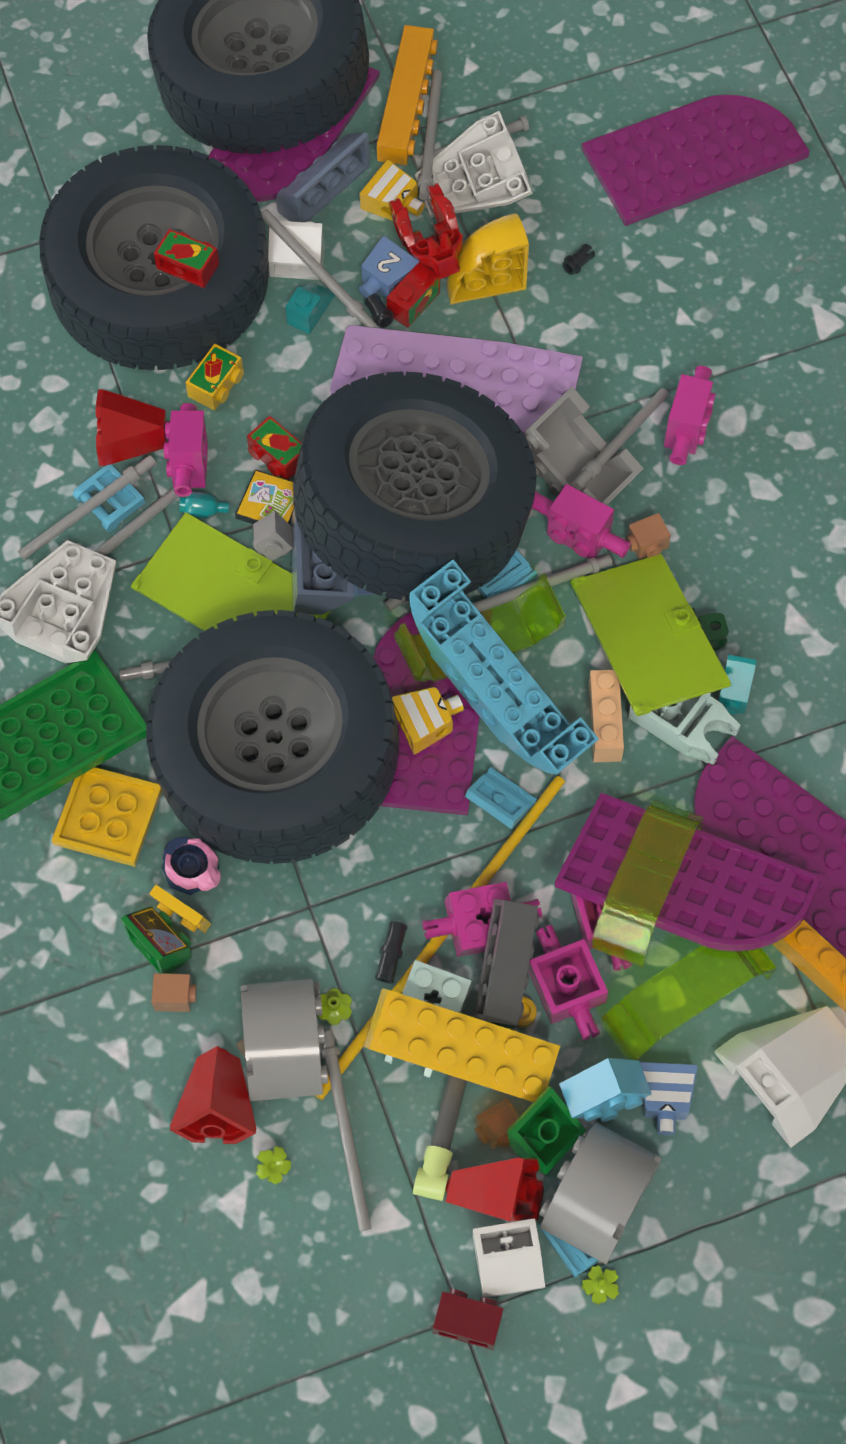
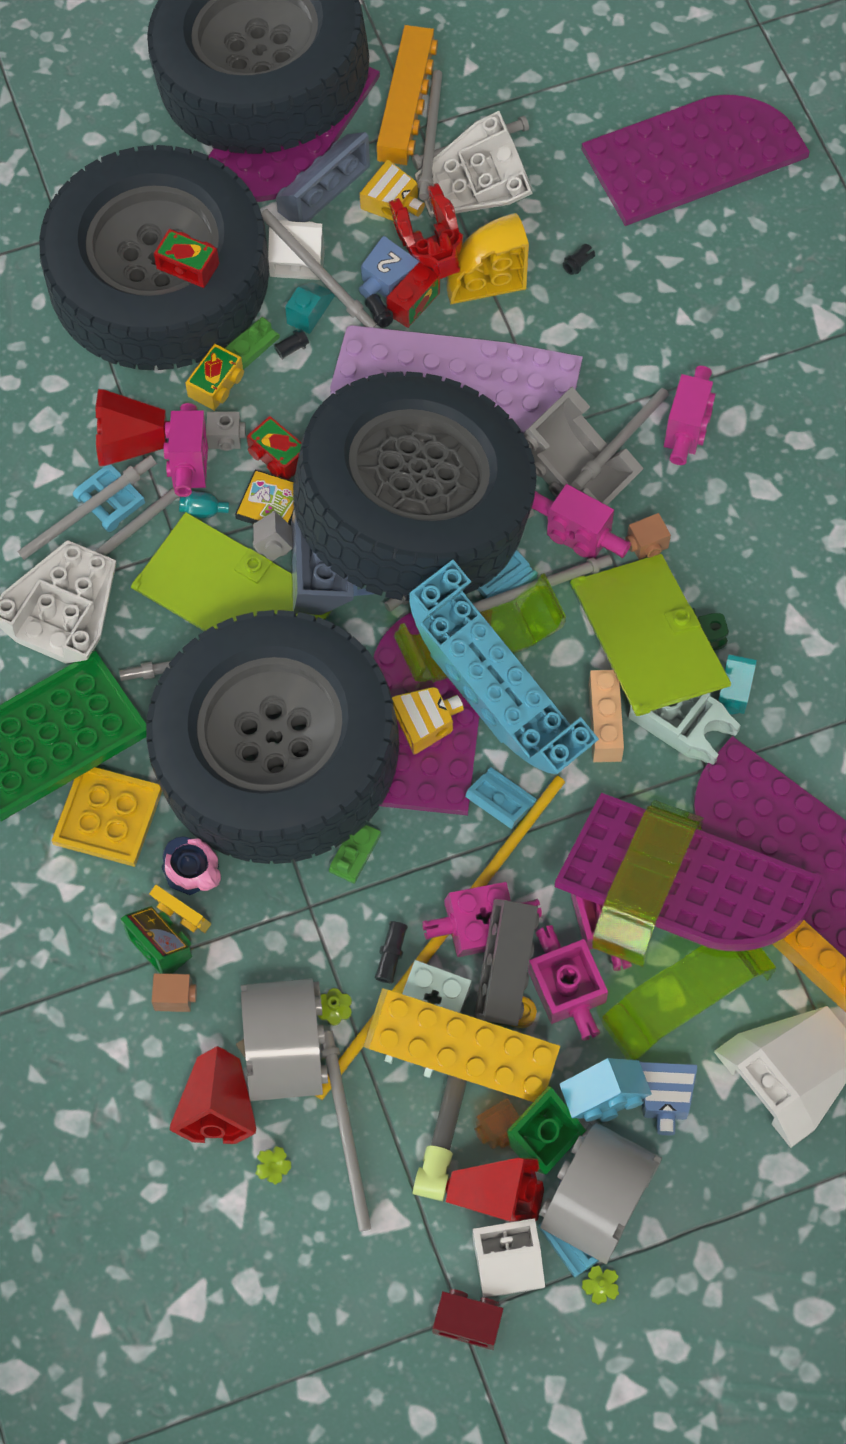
(224, 430): none -> light grey brick
(253, 341): none -> bright green plate
(291, 344): none -> black pin
(354, 854): none -> bright green plate

